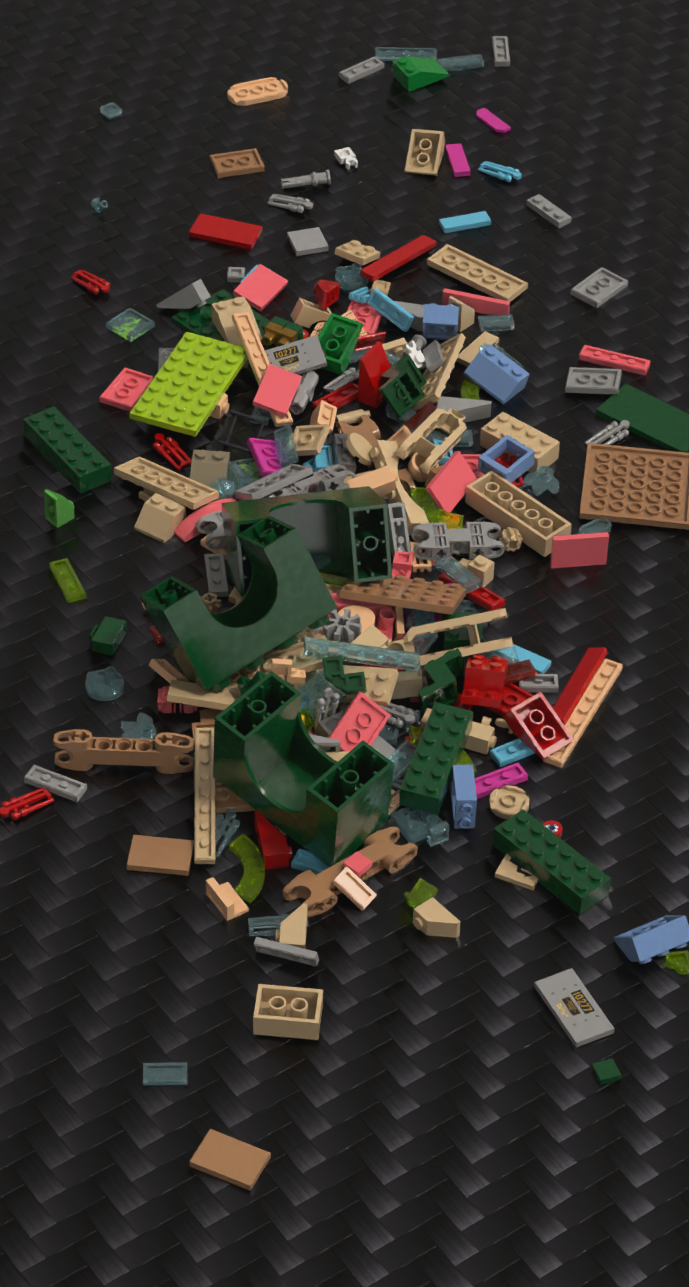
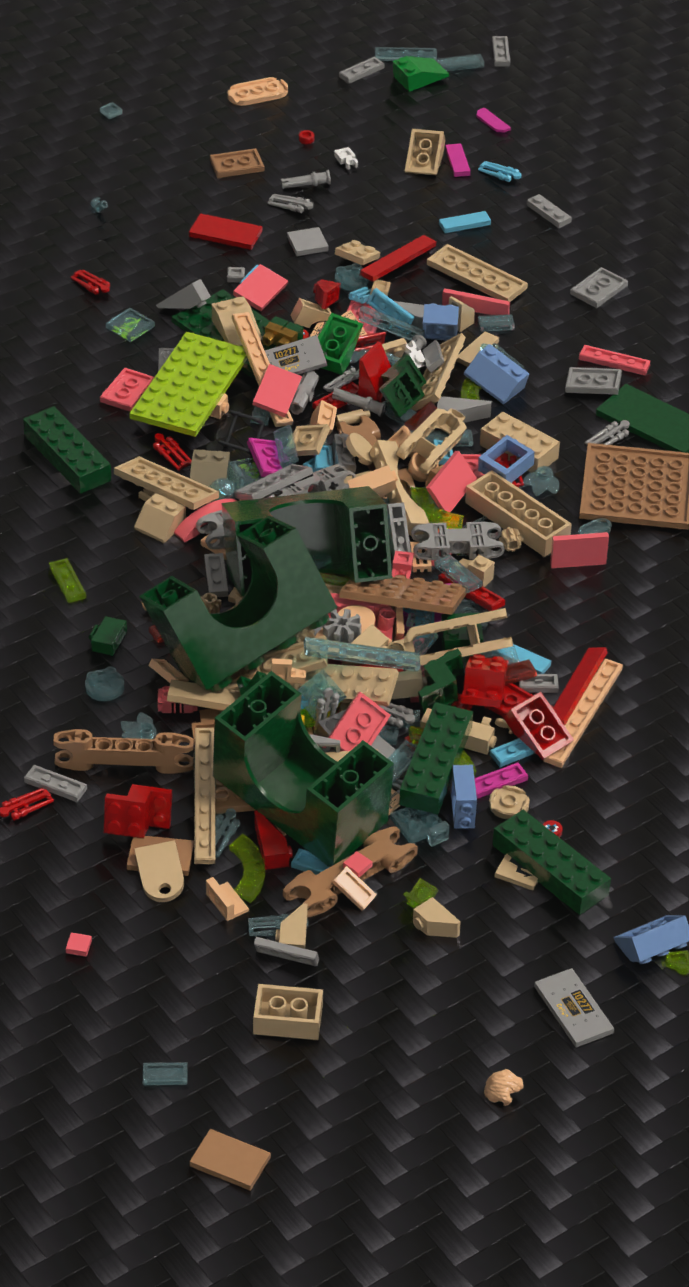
(57, 508): bright green slope -> none
(78, 944): none -> coral tile
(137, 811): none -> red bracket
(160, 868): none -> tan tile
(306, 137): none -> red tile
(347, 683): dark green tile -> none
(365, 403): none -> light grey pin
(389, 323): none -> clear light blue tile
(501, 1085): none -> light nougat hair
(606, 1071): dark green tile -> none

